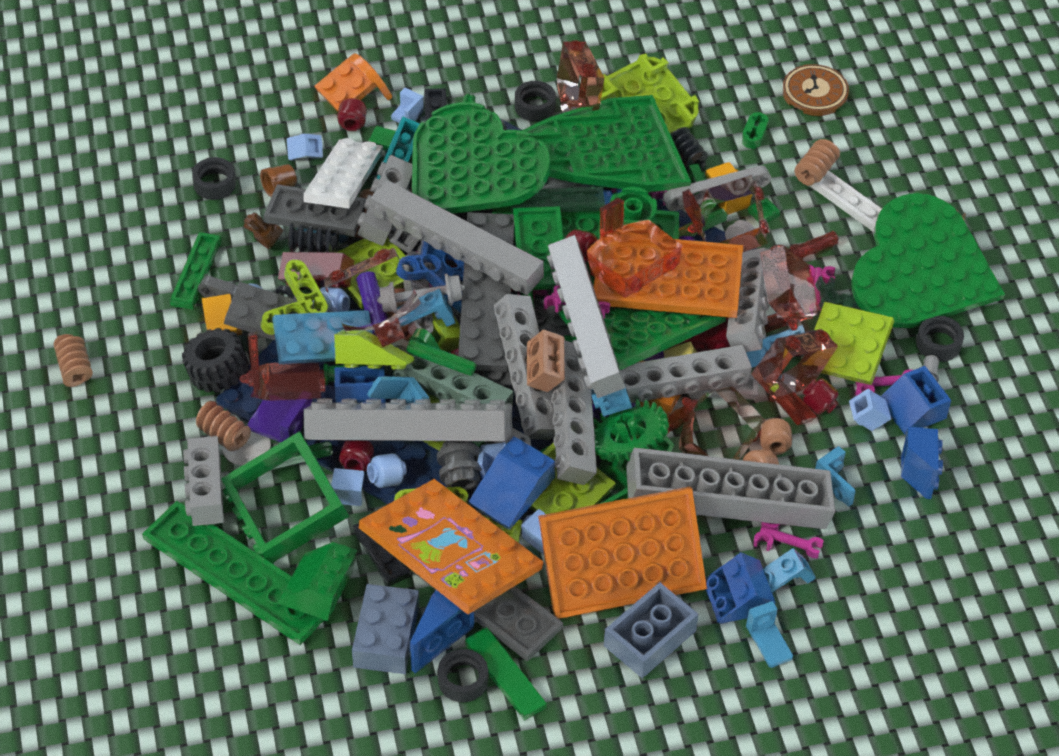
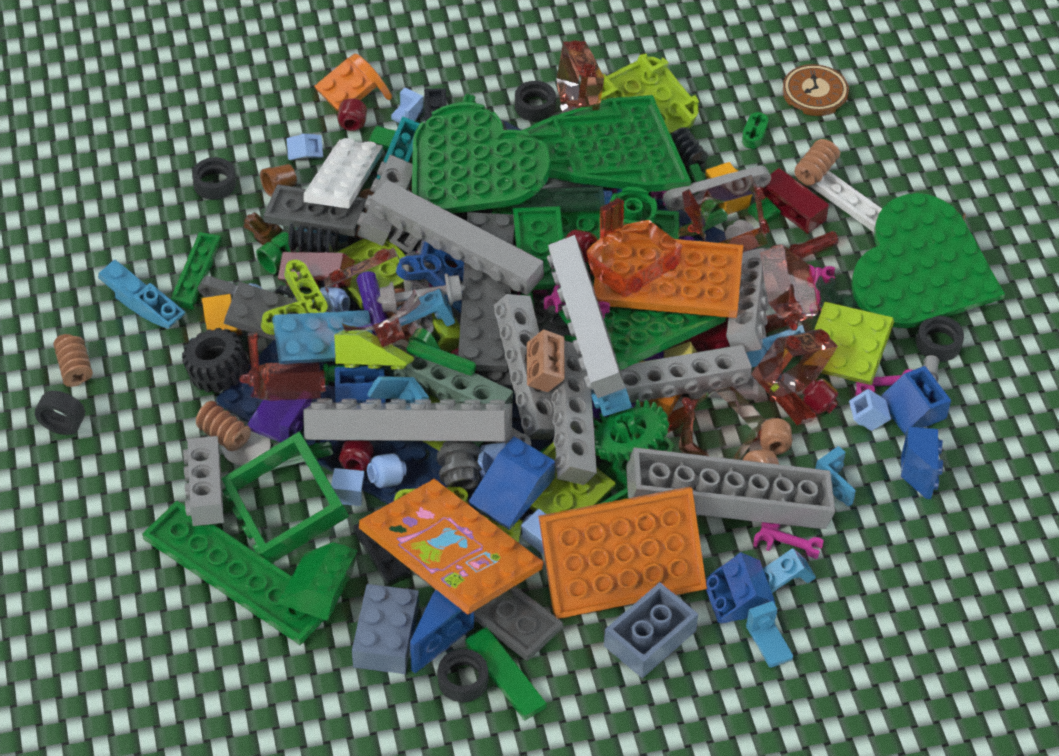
(63, 403): none -> black tyre
(139, 297): none -> dark azure slope
(271, 252): none -> green wheel
(796, 201): none -> dark red brick

